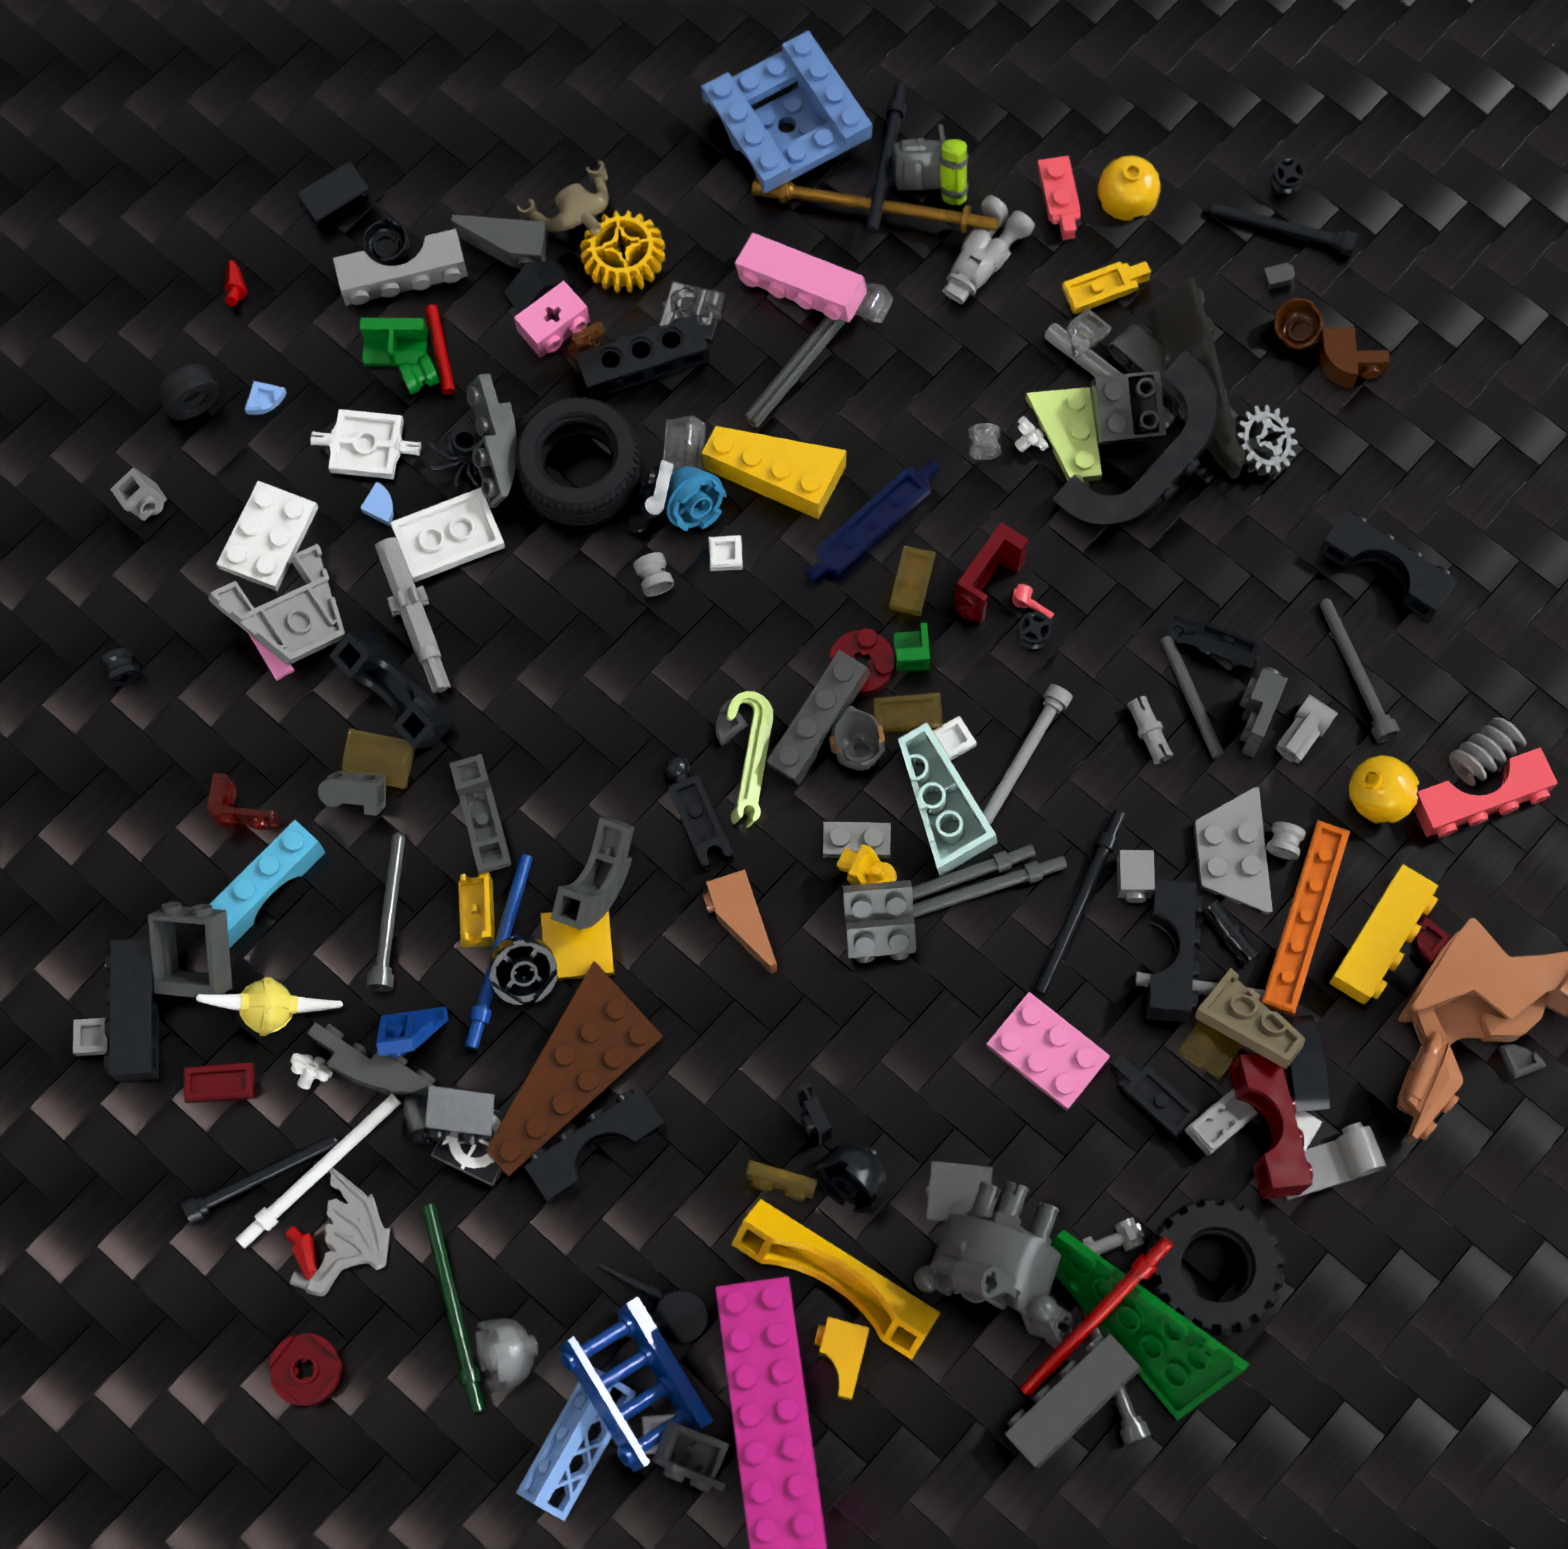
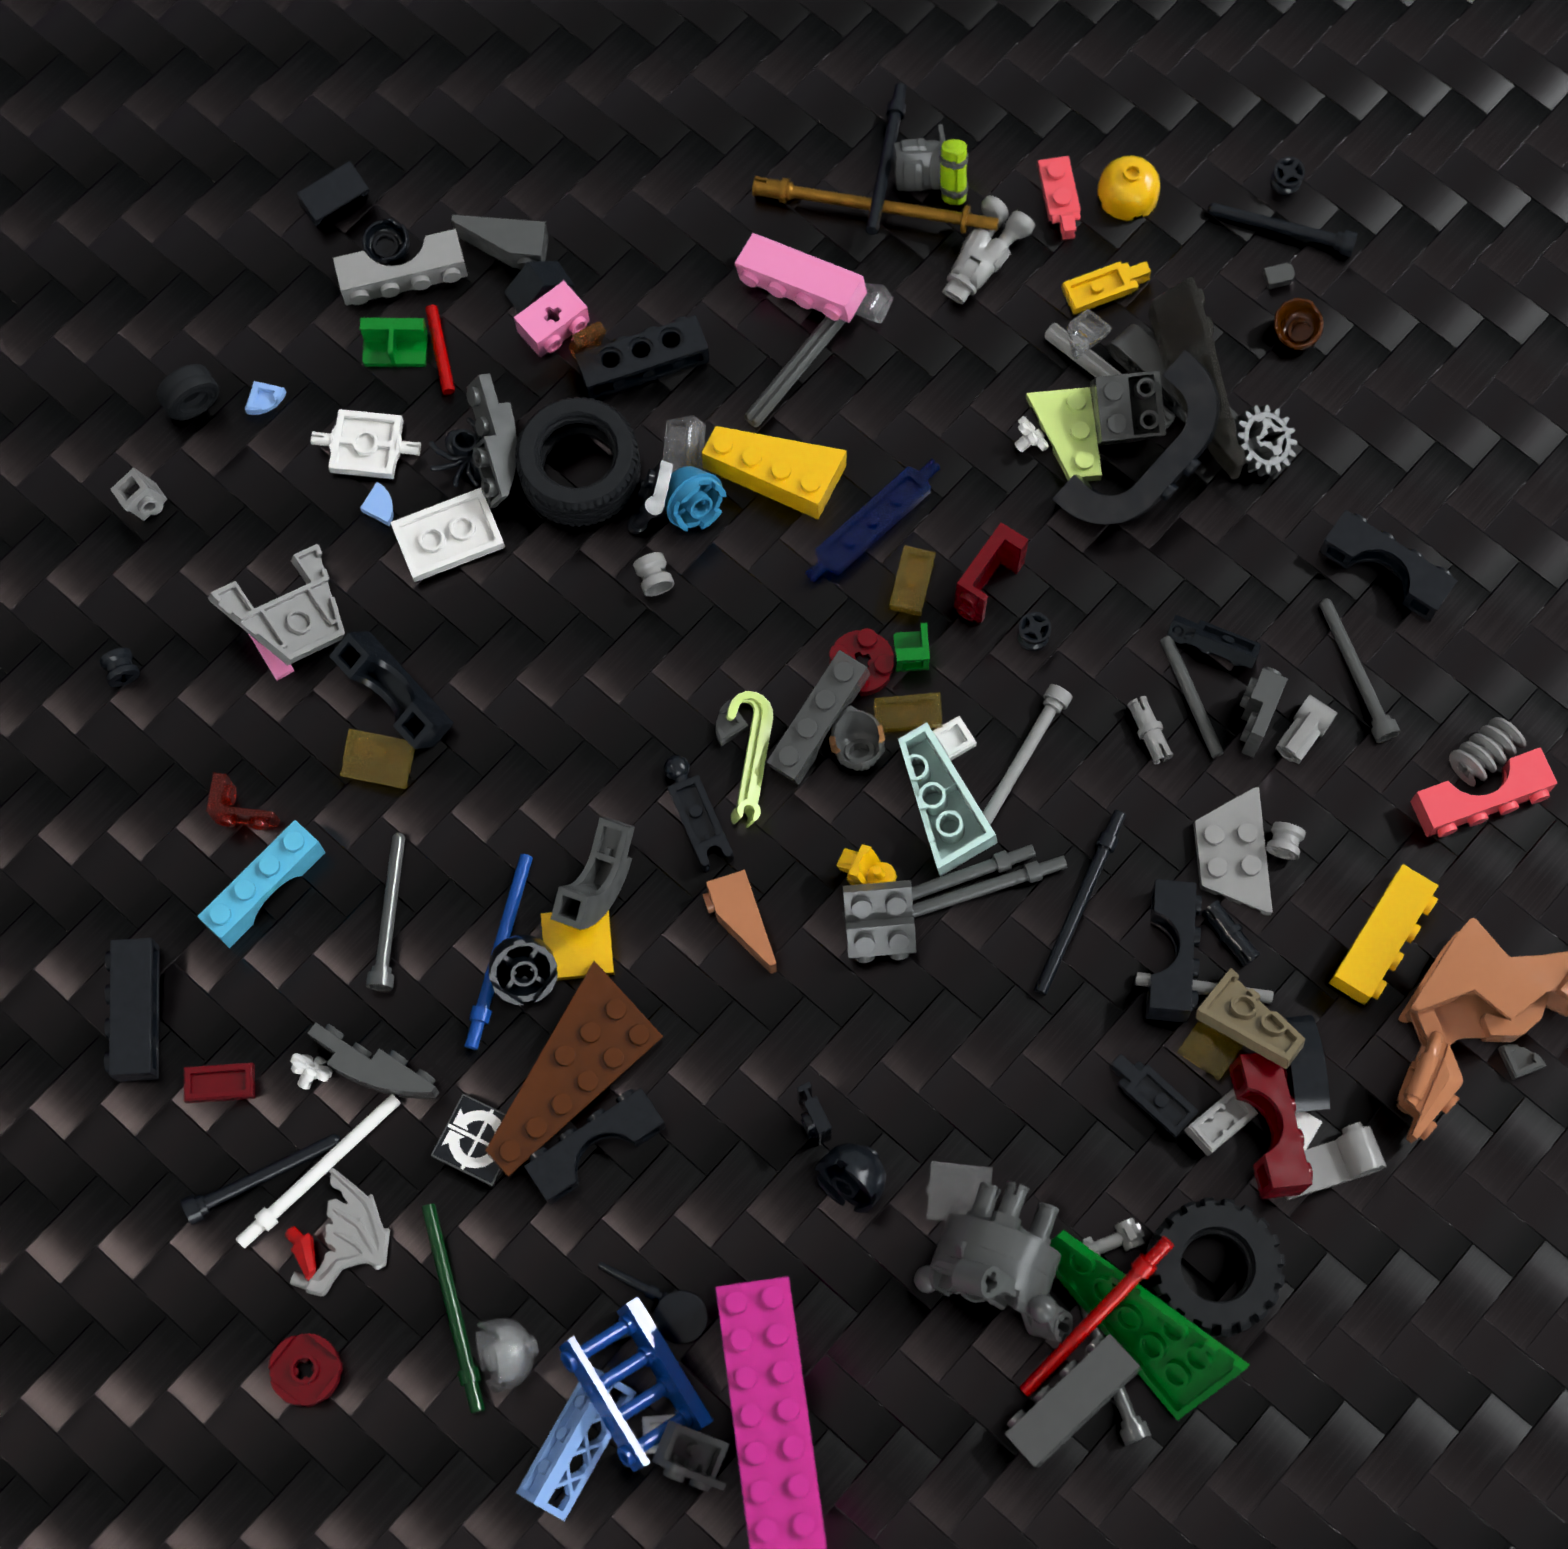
(89, 1037): light grey plate -> none
(164, 956): dark grey window -> none
(234, 284): red bar -> none
(267, 535): white plate -> none
(267, 1005): light yellow helmet -> none
(354, 789): dark grey leg -> none
(408, 1030): blue wing -> none
(409, 603): light grey piece -> none
(418, 374): green wheel -> none
(449, 1112): brick -> none
(476, 911): yellow hinge -> none
(480, 814): dark grey slope -> none
(575, 205): dark tan piece -> none
(601, 255): yellow gear -> none
(691, 301): piece -> none
(725, 553): white tile -> none
(779, 1240): yellow arch -> none
(795, 1185): clear yellow plate -> none
(820, 110): medium blue piece -> none
(844, 1347): yellow arch -> none
(853, 834): light grey plate -> none
(984, 441): clear wheel -> none
(1022, 599): coral hand -> none
(1048, 1051): bright pink plate -> none
(1135, 875): light grey brick -> none
(1305, 918): orange tile -> none
(1343, 362): reddish brown brick -> none
(1383, 789): yellow cylinder -> none
(1430, 940): dark red tile -> none

